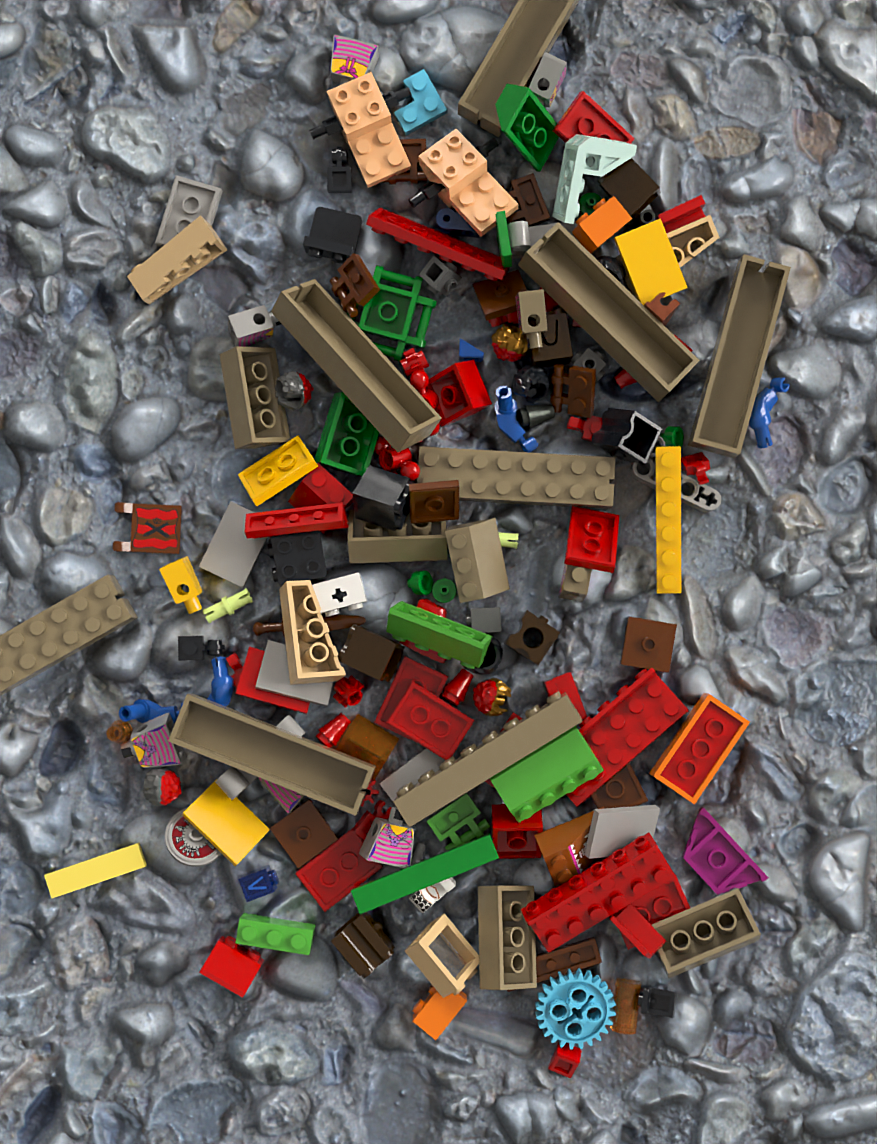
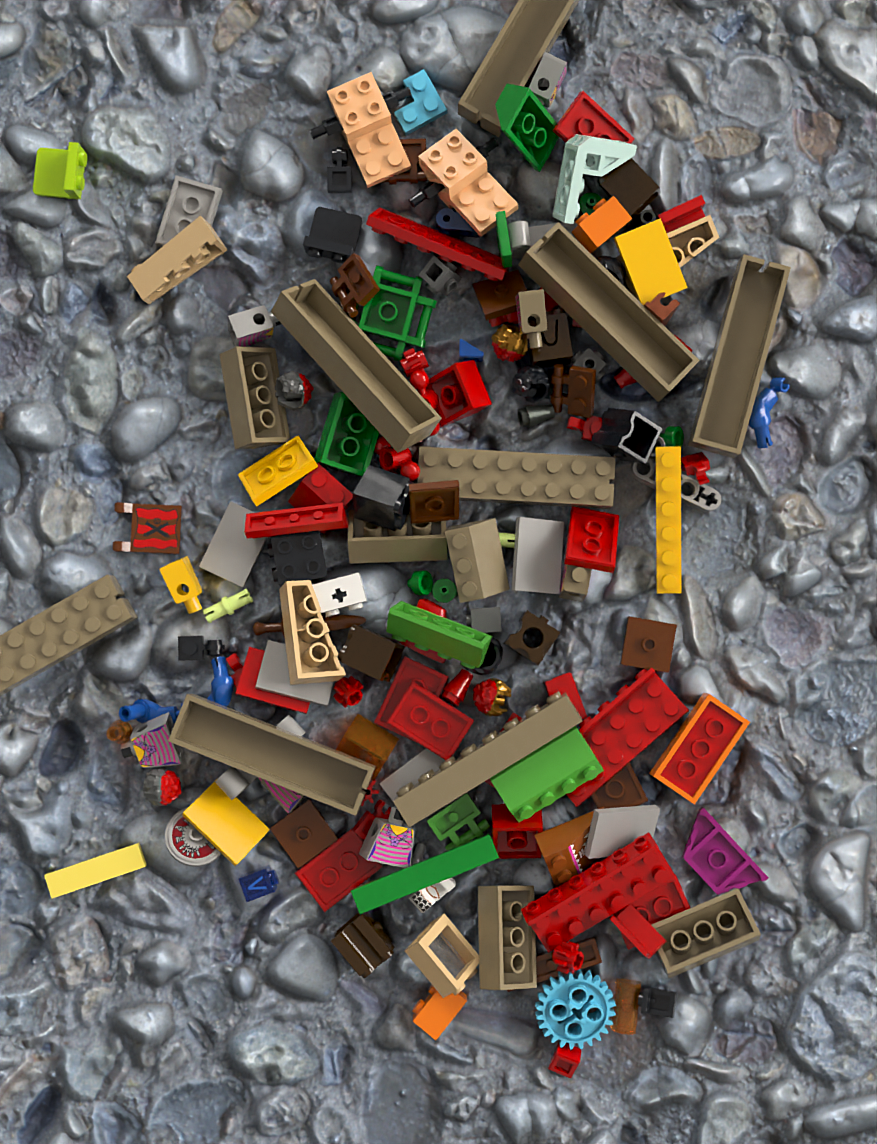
(60, 172): none -> lime bracket
(232, 965): red slope -> none
(275, 934): bright green brick -> none
(333, 730): red cone -> none
(352, 59): torso -> none
(507, 419): blue arm -> none
(529, 200): reddish brown plate -> none
(537, 555): none -> light grey tile
(568, 957): none -> red gear

